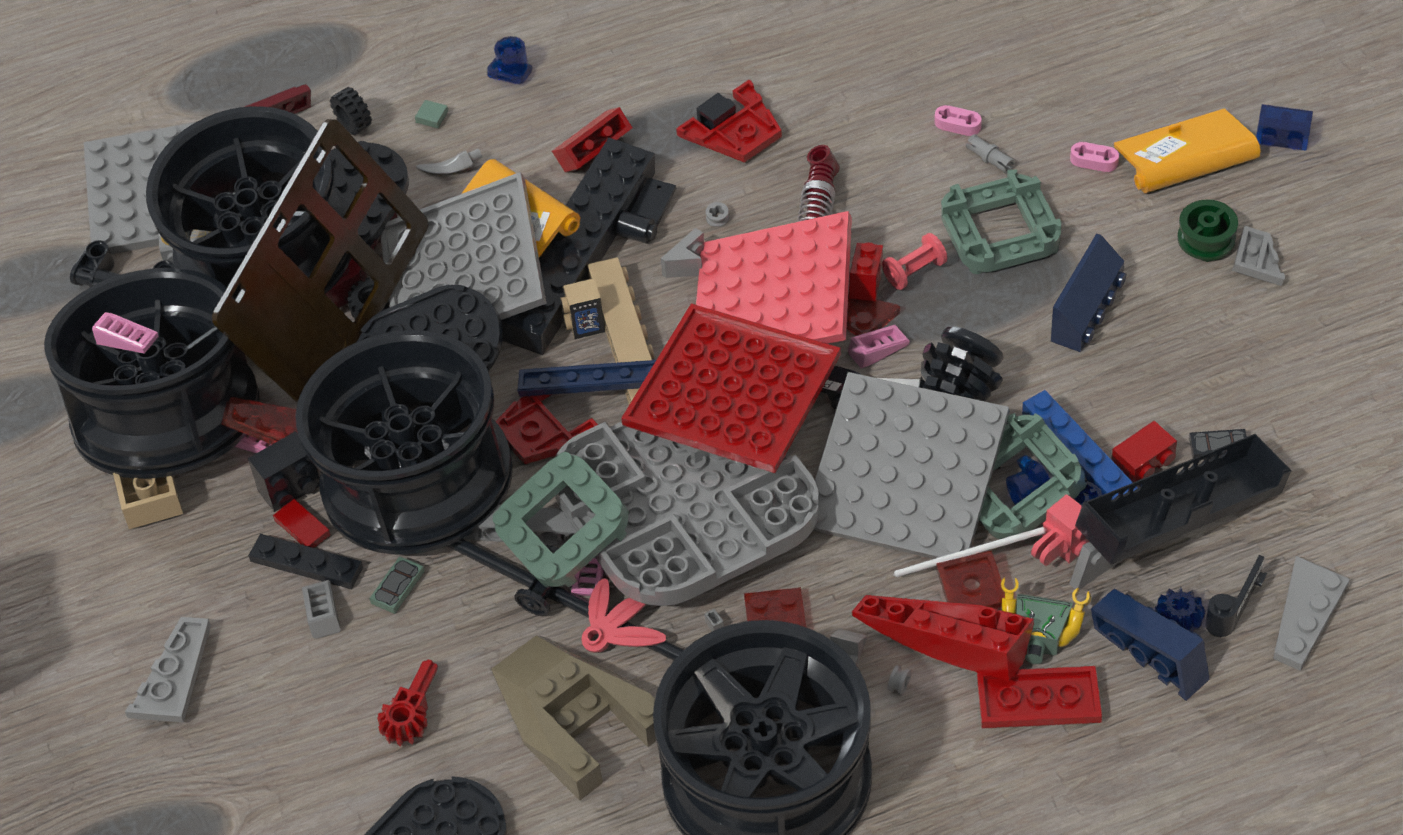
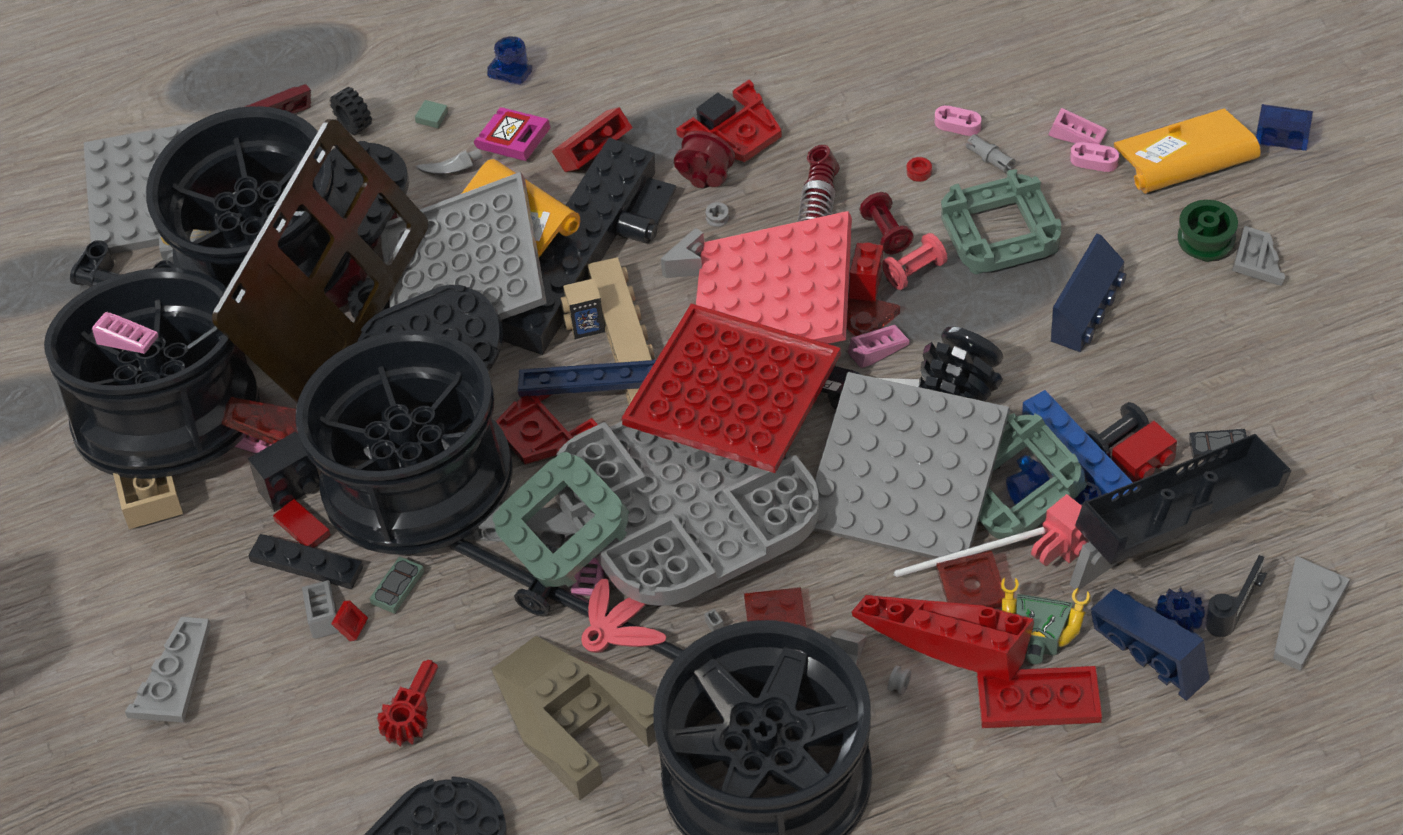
(349, 620): none -> red tile
(507, 128): none -> dark pink container
(704, 159): none -> dark red wheel
(895, 237): none -> dark red hose
(919, 169): none -> red tile
(1069, 128): none -> bright pink slope
(1132, 420): none -> black hose

